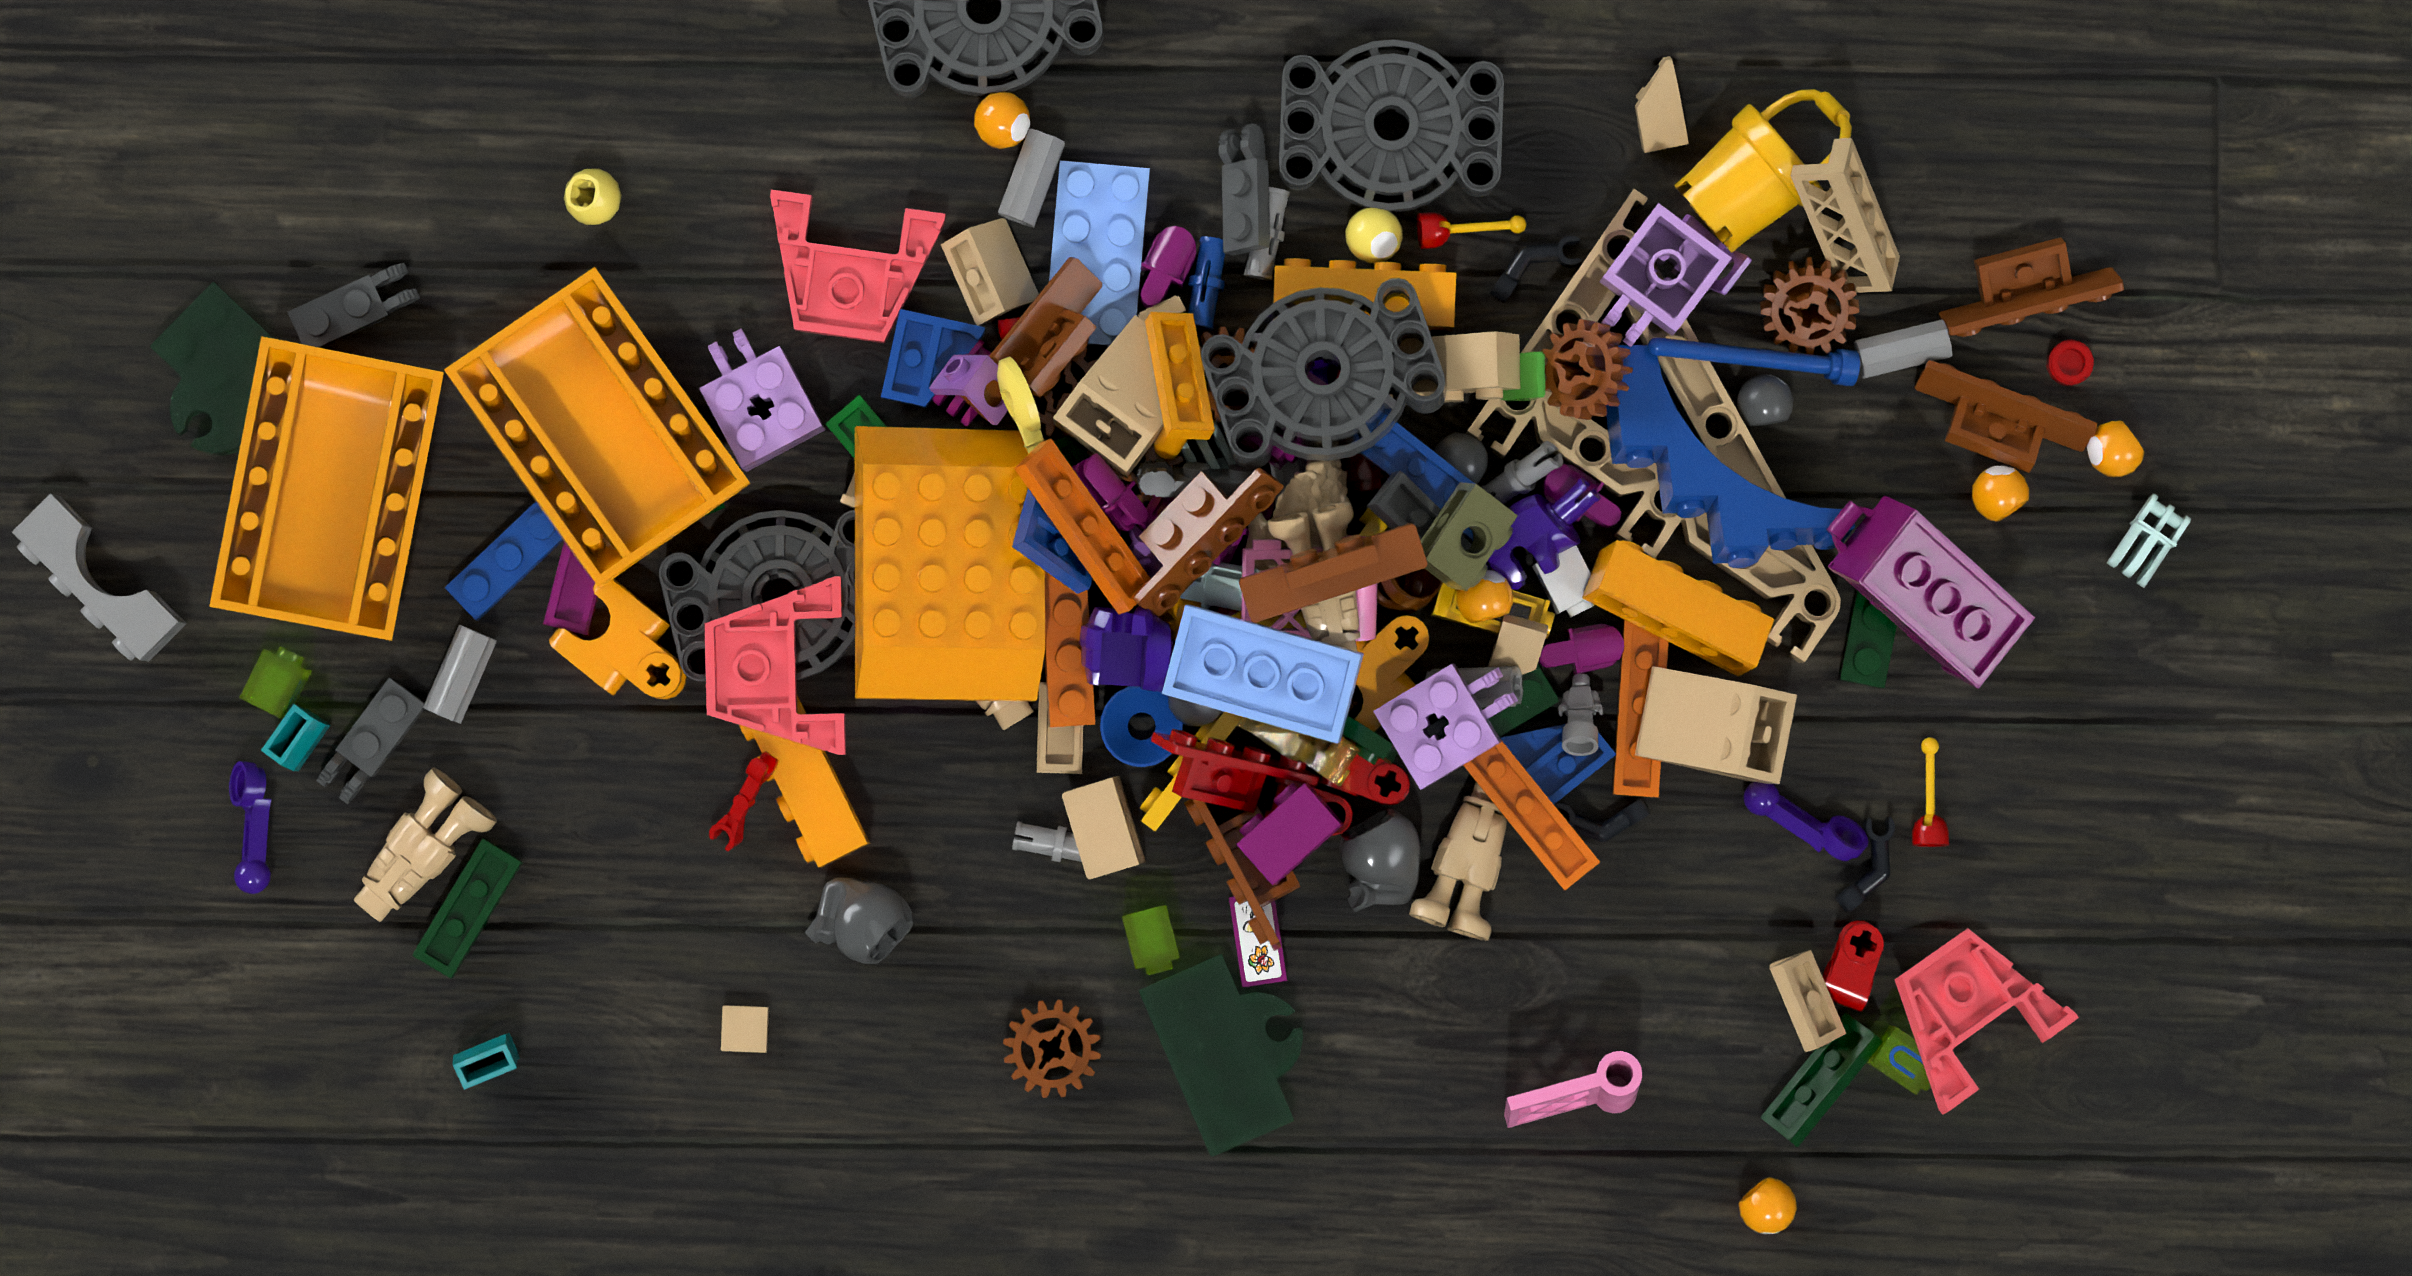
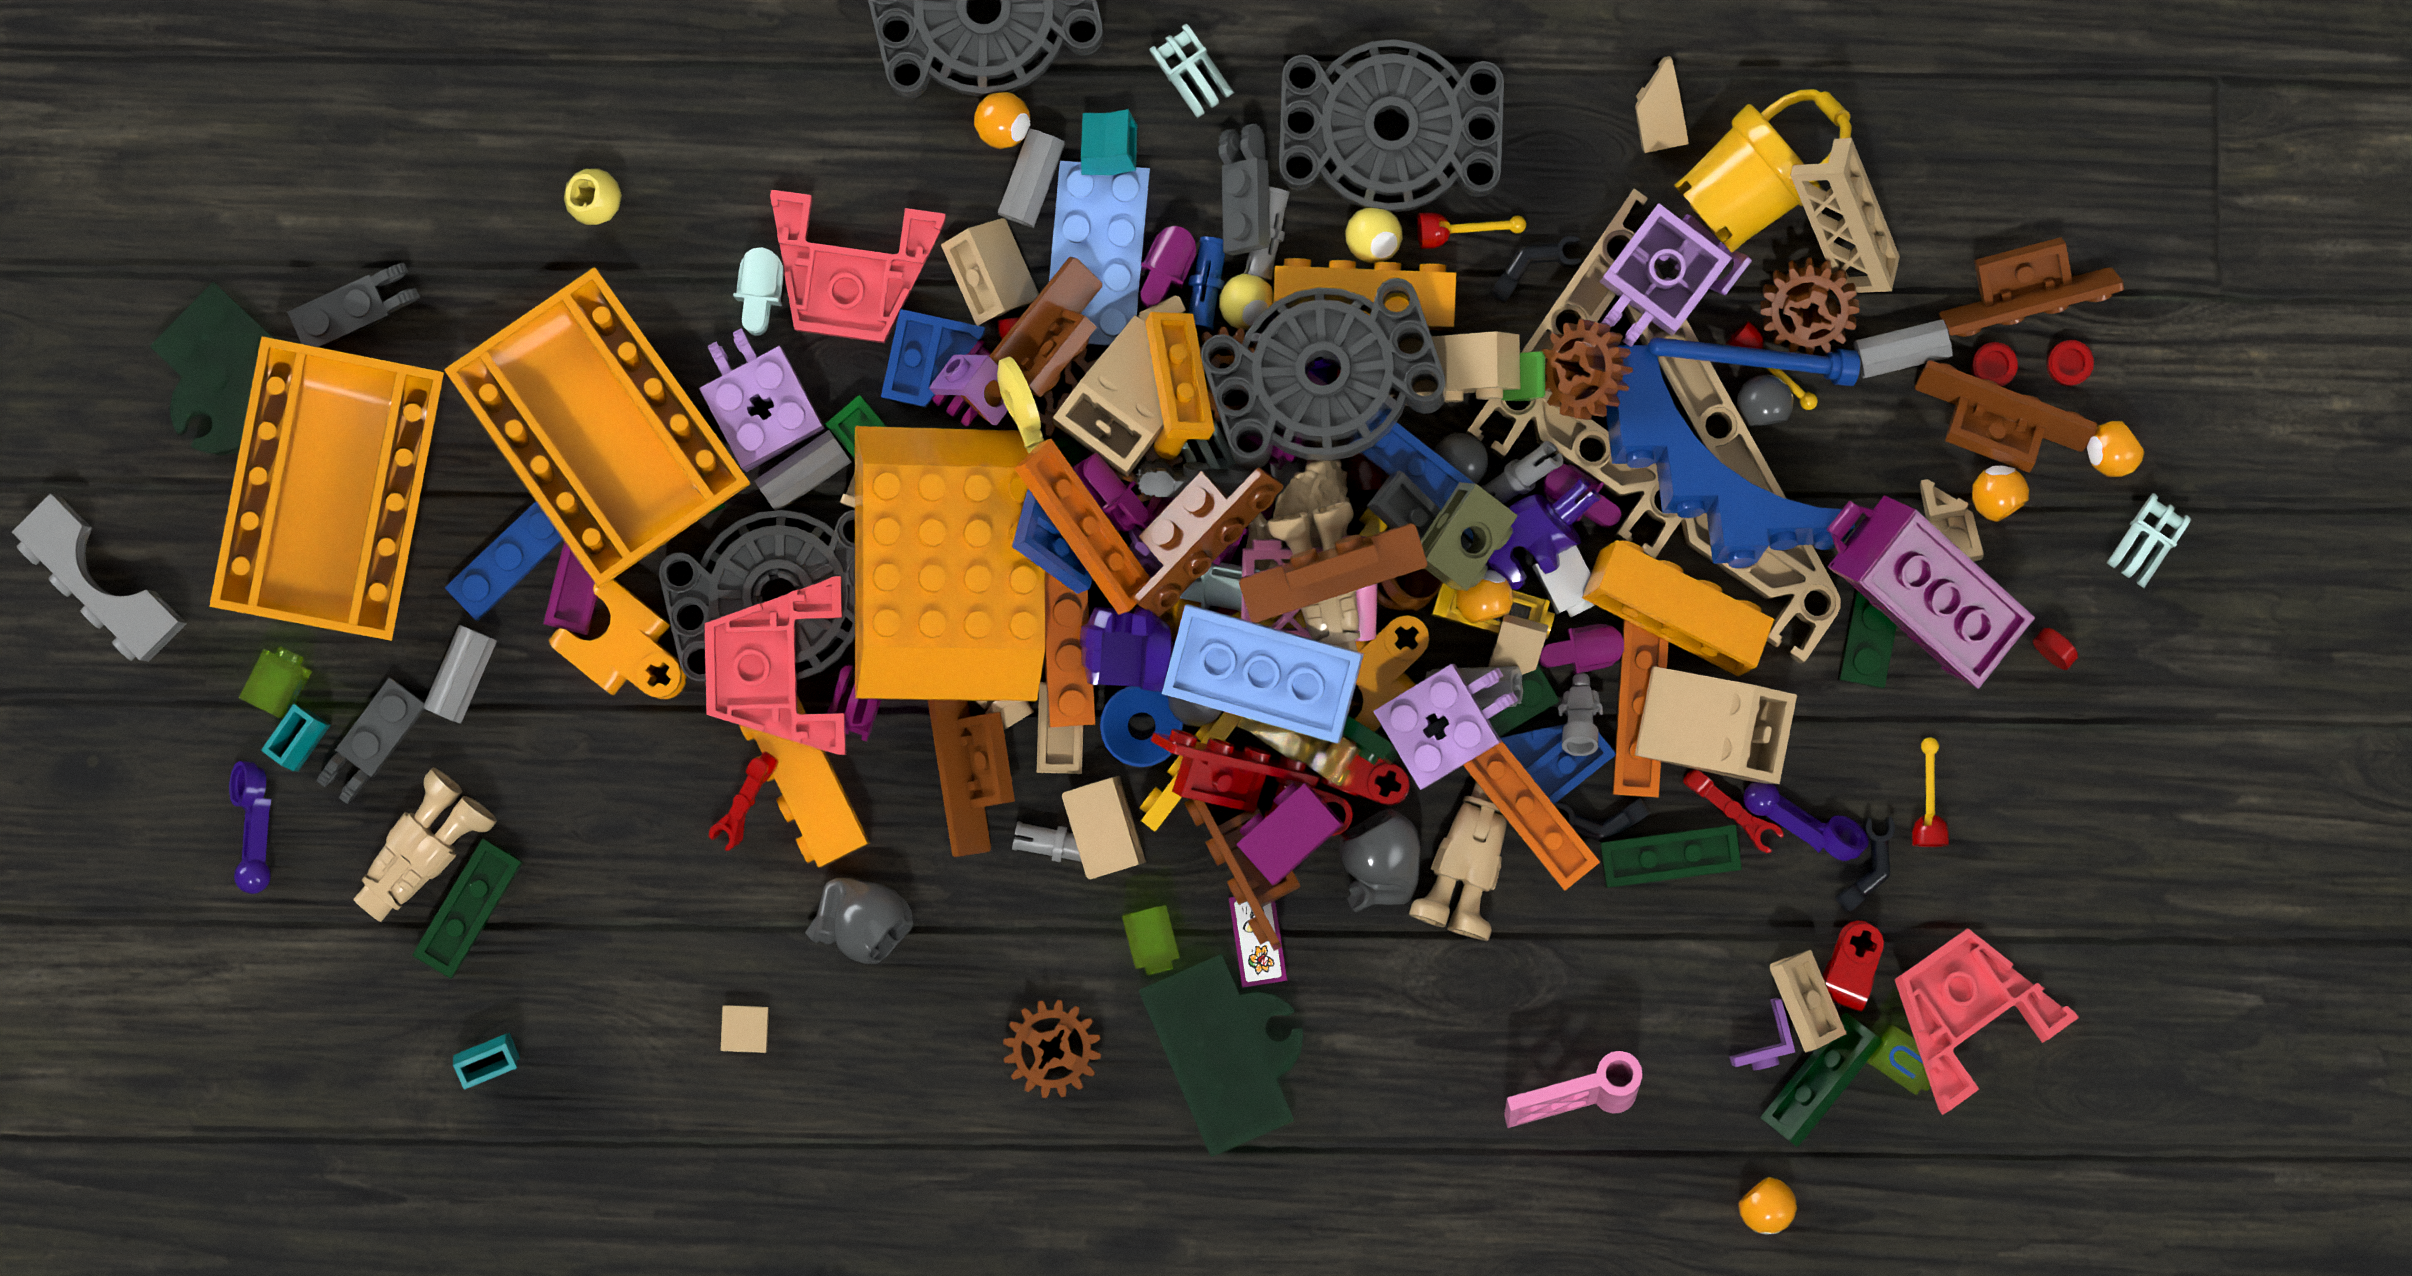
(759, 288): none -> light aqua arm
(803, 471): none -> light grey axle
(858, 712): none -> magenta arm
(971, 771): none -> dark orange bracket
(1108, 143): none -> teal piece
(1189, 67): none -> light aqua arm
(1245, 299): none -> light yellow piece
(1670, 856): none -> dark green plate
(1732, 809): none -> red piece
(1750, 337): none -> hinge
(1768, 1056): none -> medium lavender bracket
(1951, 519): none -> tan slope
(1995, 363): none -> red tile
(2055, 648): none -> red tile

